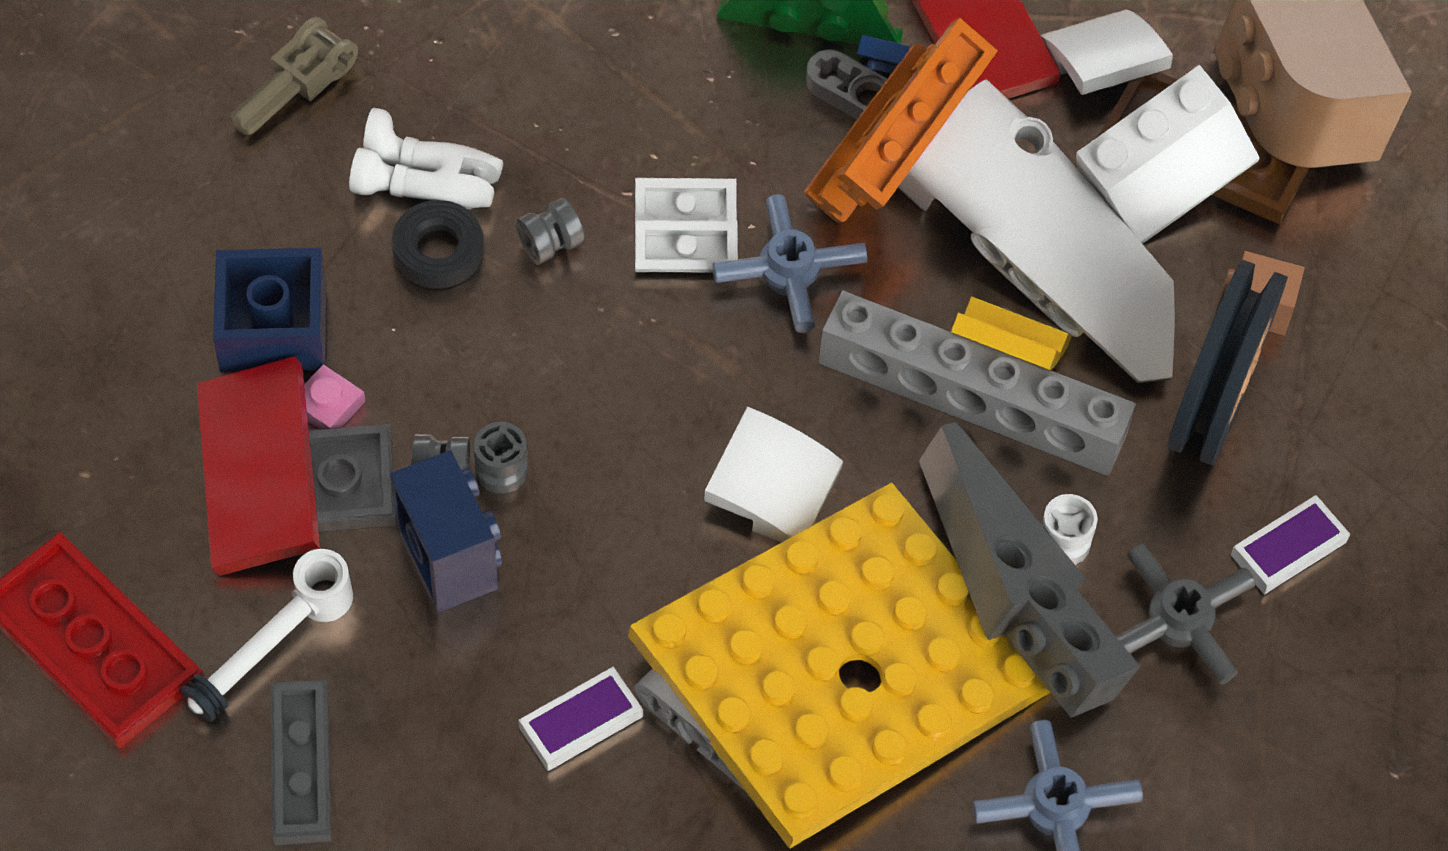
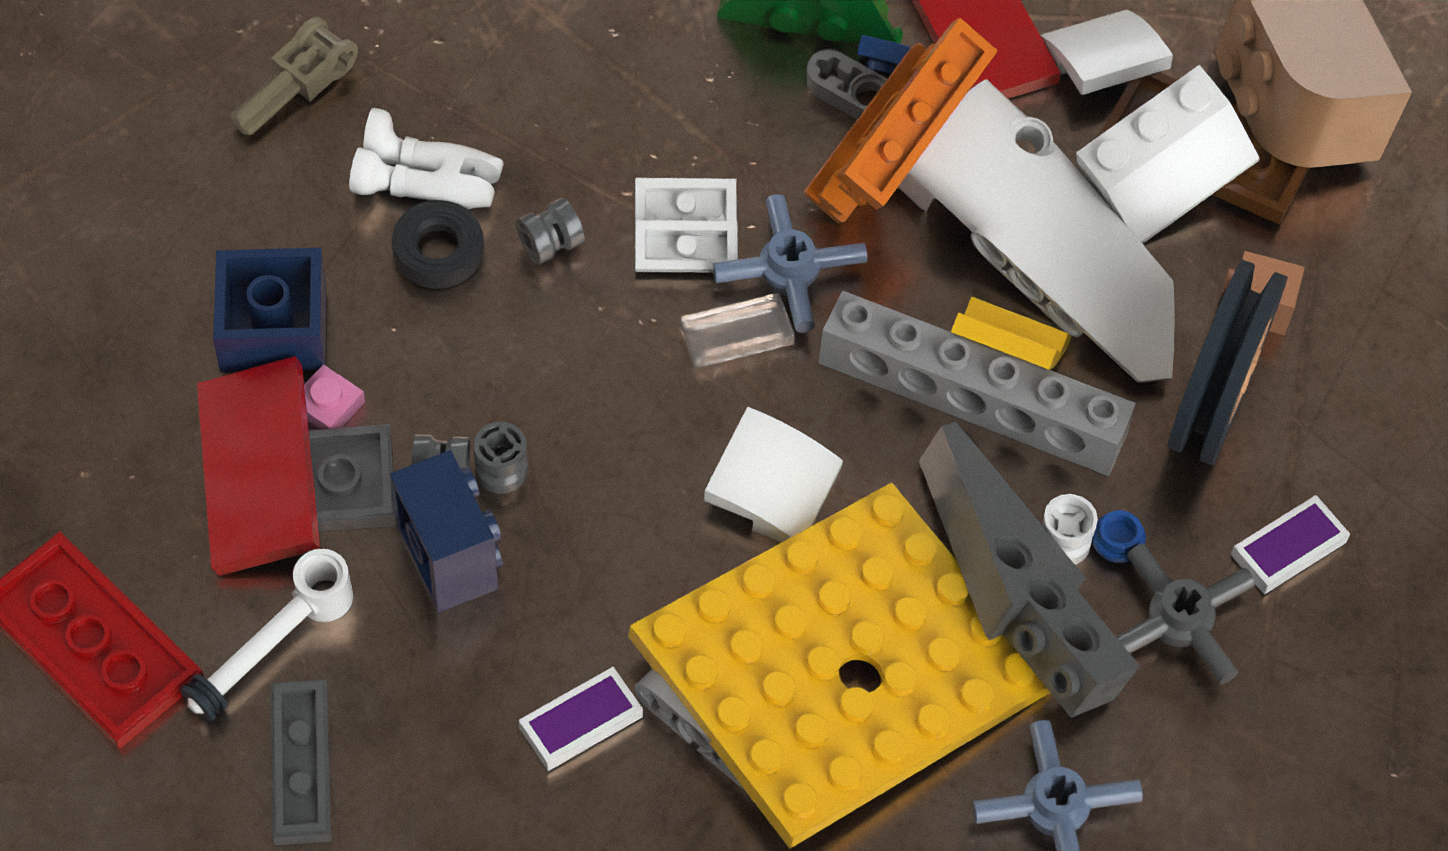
(737, 330): none -> clear tile
(1117, 535): none -> blue plate

